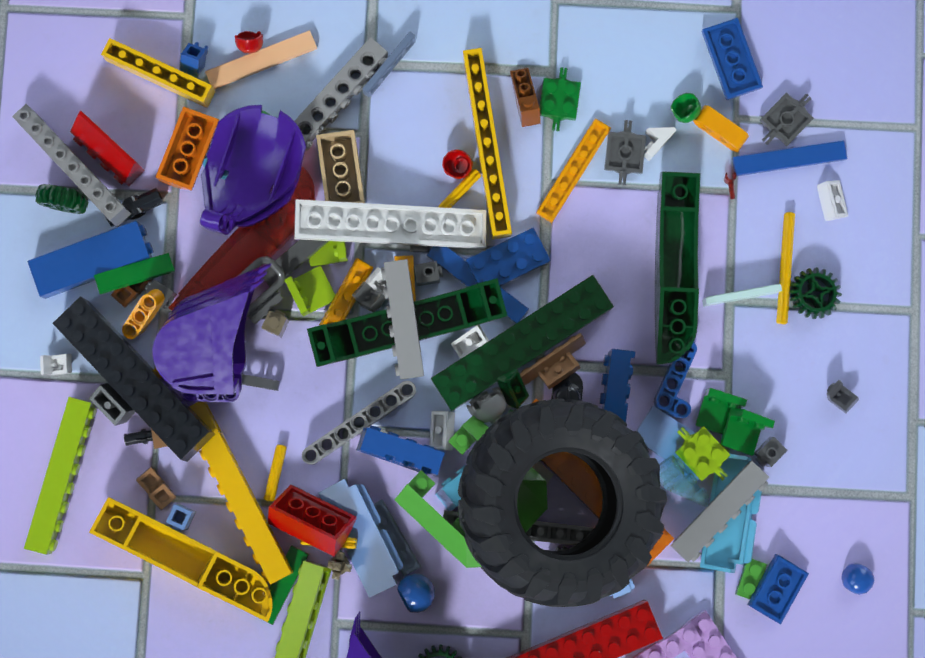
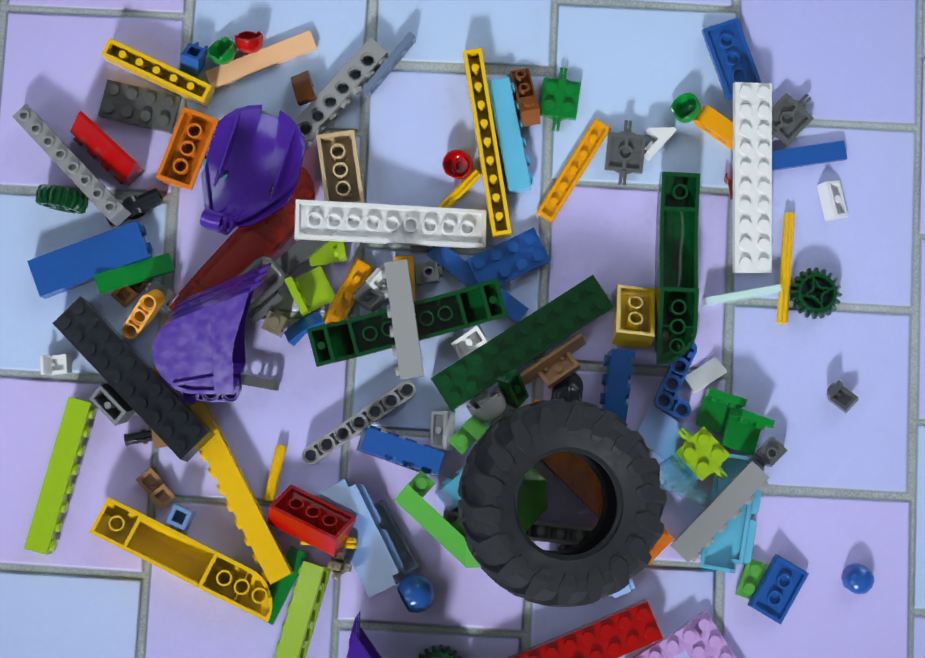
(139, 106): none -> dark grey plate
(222, 51): none -> green hair
(299, 328): none -> blue slope
(303, 88): none -> reddish brown slope
(508, 136): none -> medium azure brick
(634, 316): none -> yellow slope
(705, 375): none -> white slope
(752, 177): none -> white plate

